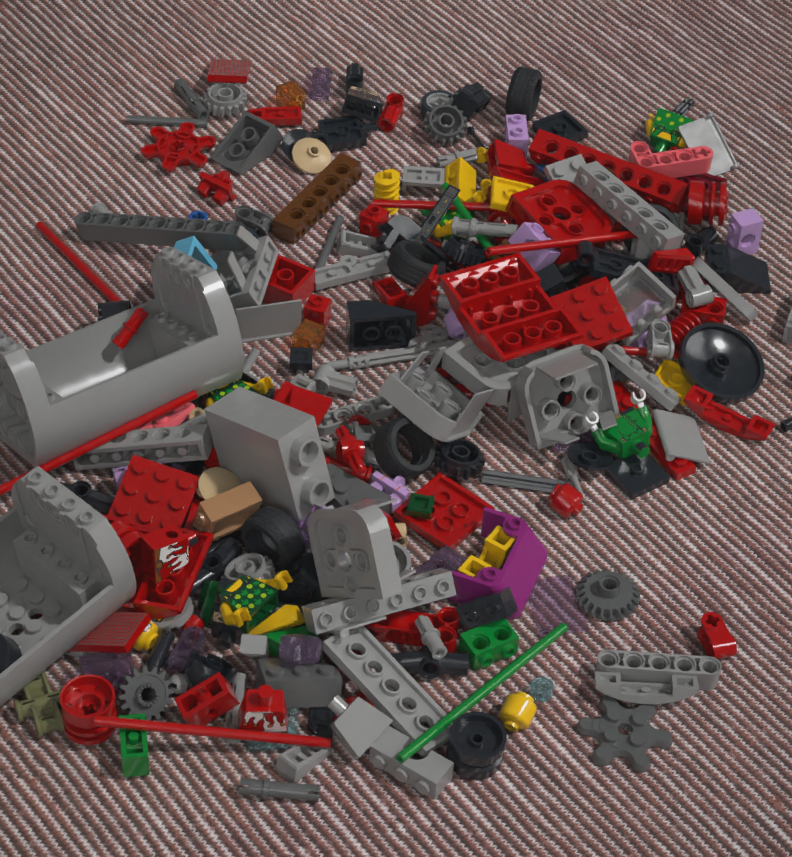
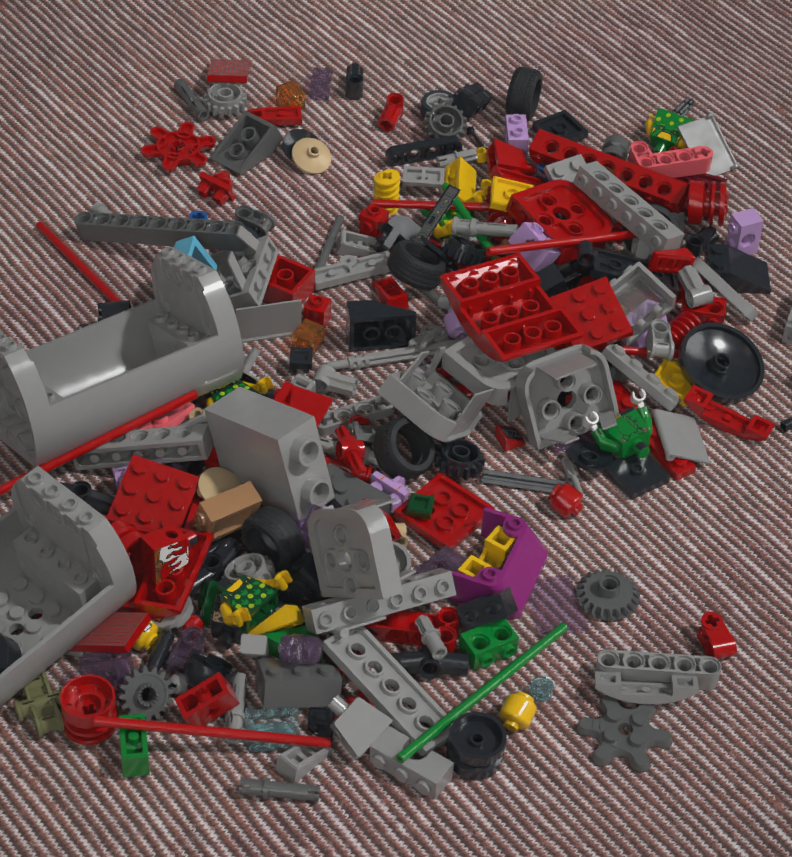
(130, 328): red axle -> none
(165, 120): dark grey bar -> none
(263, 710): red torso -> none
(317, 198): reddish brown brick -> none
(343, 132): black plate -> none
(362, 104): black torso -> none
(396, 156): none -> black beam
(424, 297): red slope -> none
(508, 437): none -> red slope
(616, 146): none -> dark grey wheel

